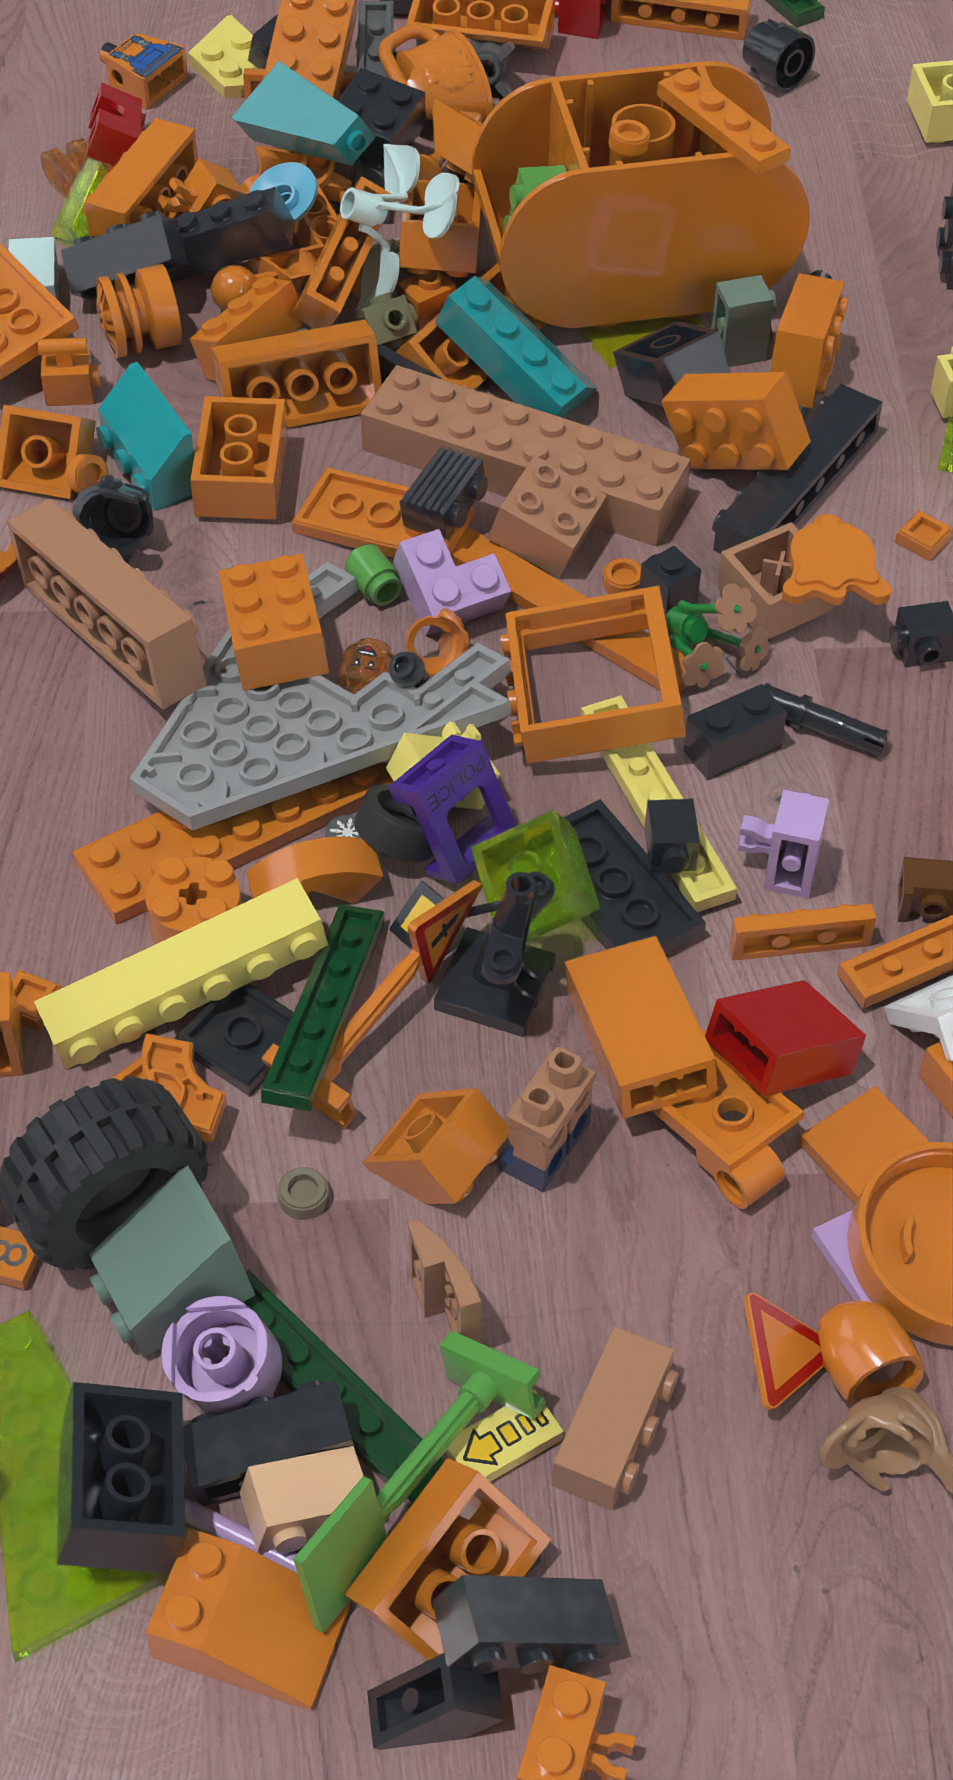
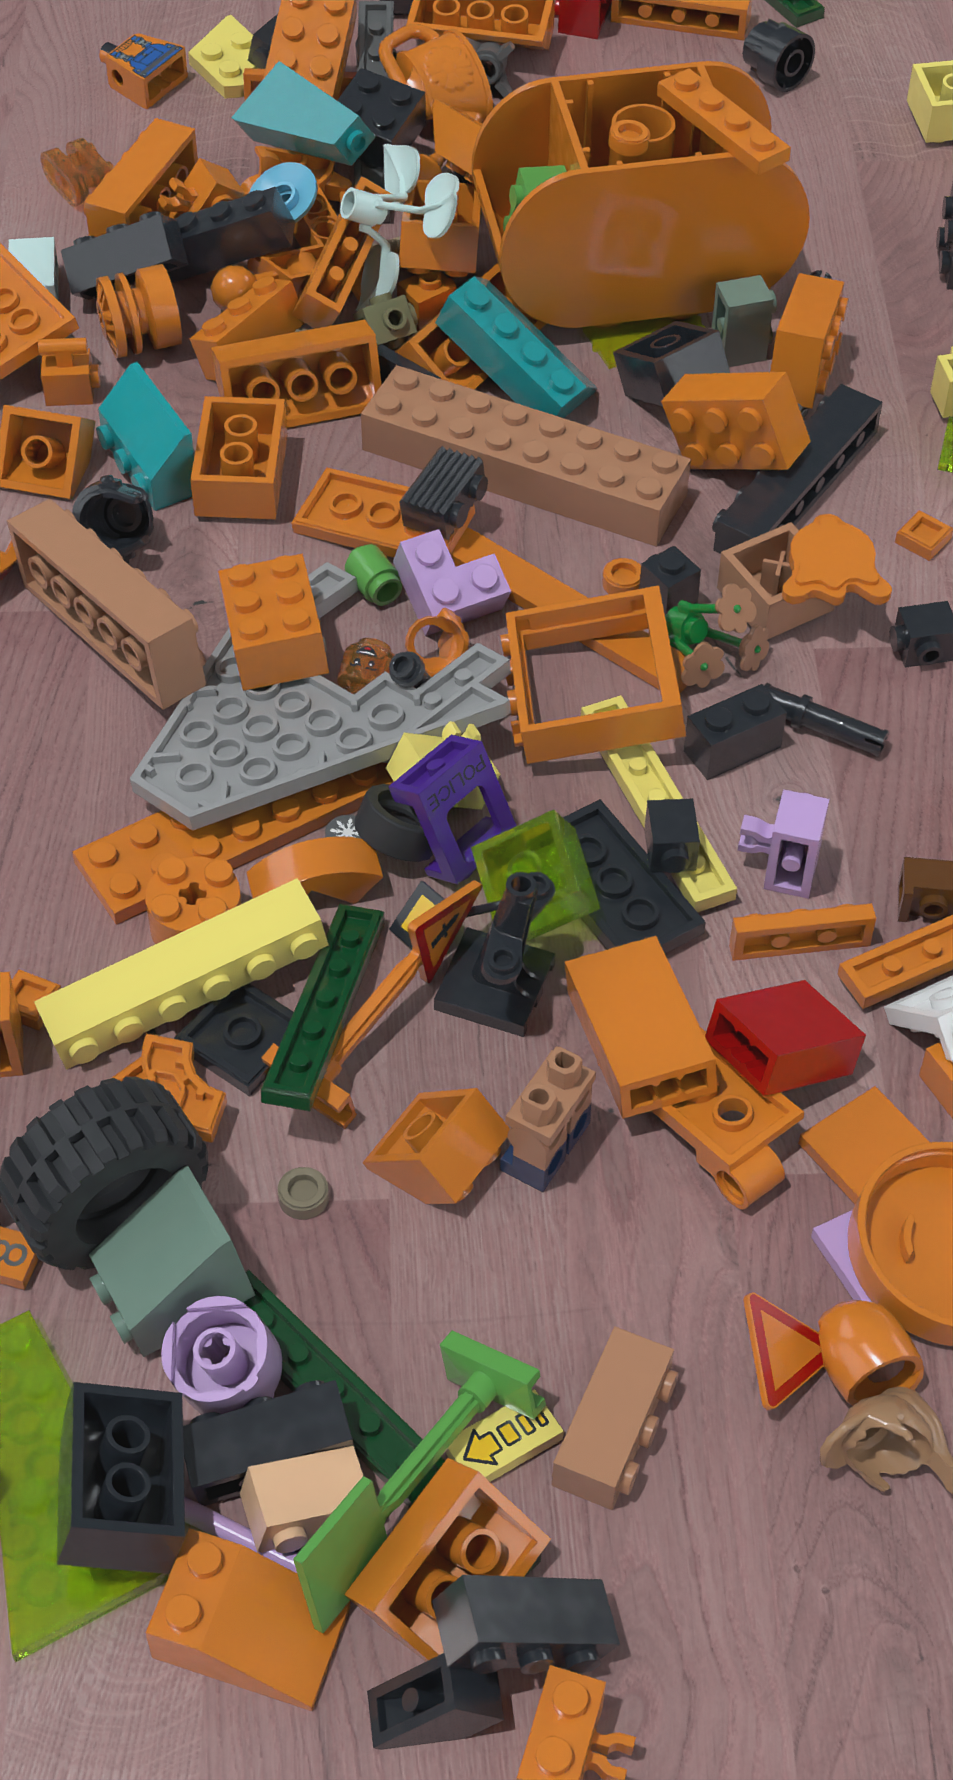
(71, 220): clear neon green bracket -> none
(85, 470): orange tile -> none
(115, 124): red arch -> none
(442, 1282): nougat slope -> none
(546, 516): nougat brick -> none

